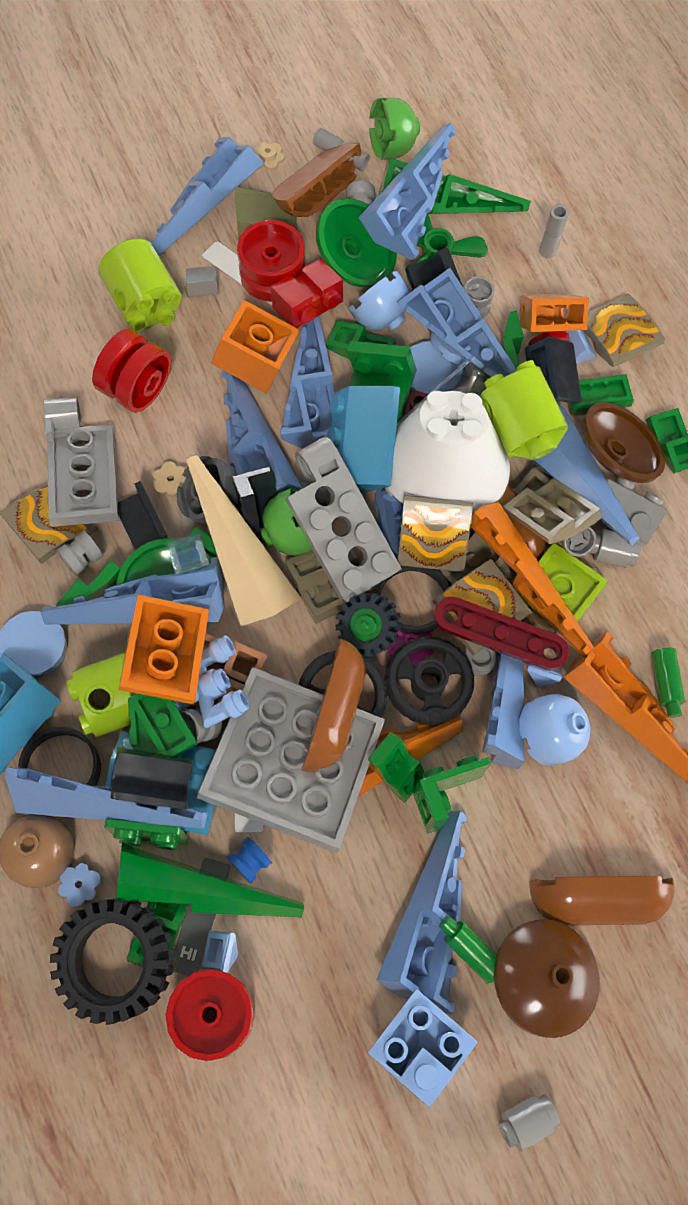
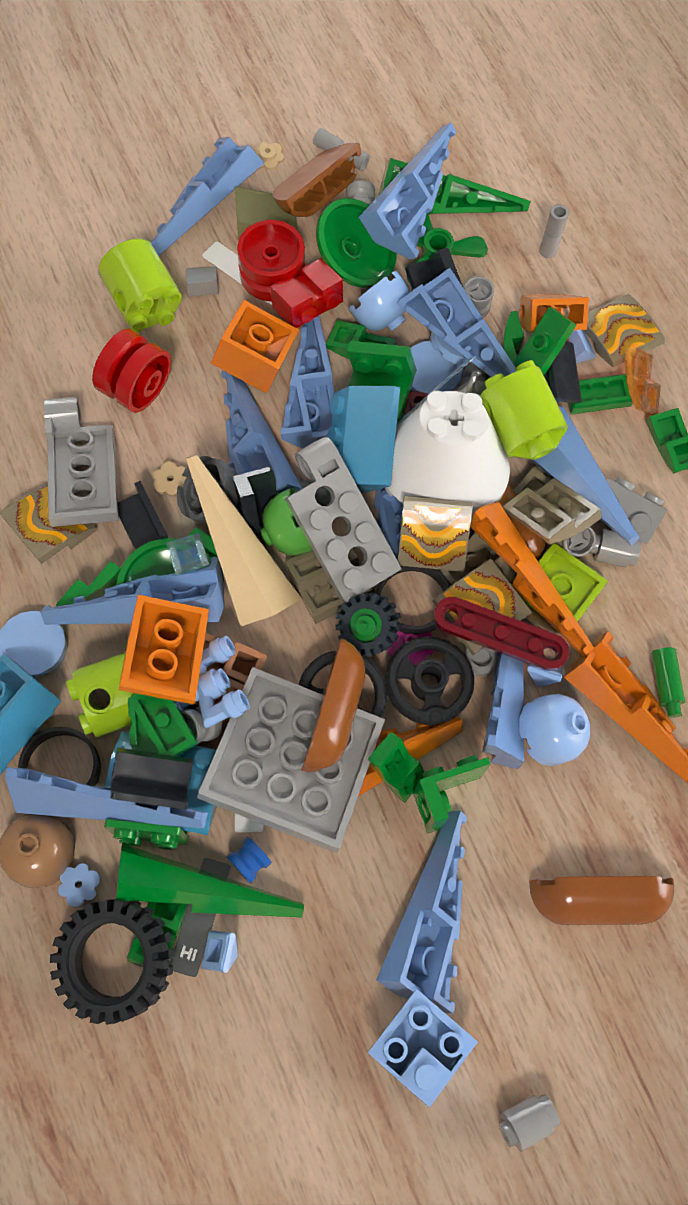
(79, 553): light grey wheel -> none
(190, 1002): red wheel -> none
(394, 128): bright green cylinder -> none
(469, 948): green cylinder -> none
(528, 981): reddish brown dish -> none
(546, 340): none -> green plate
(623, 443): reddish brown dish -> none
(643, 391): none -> clear orange slope

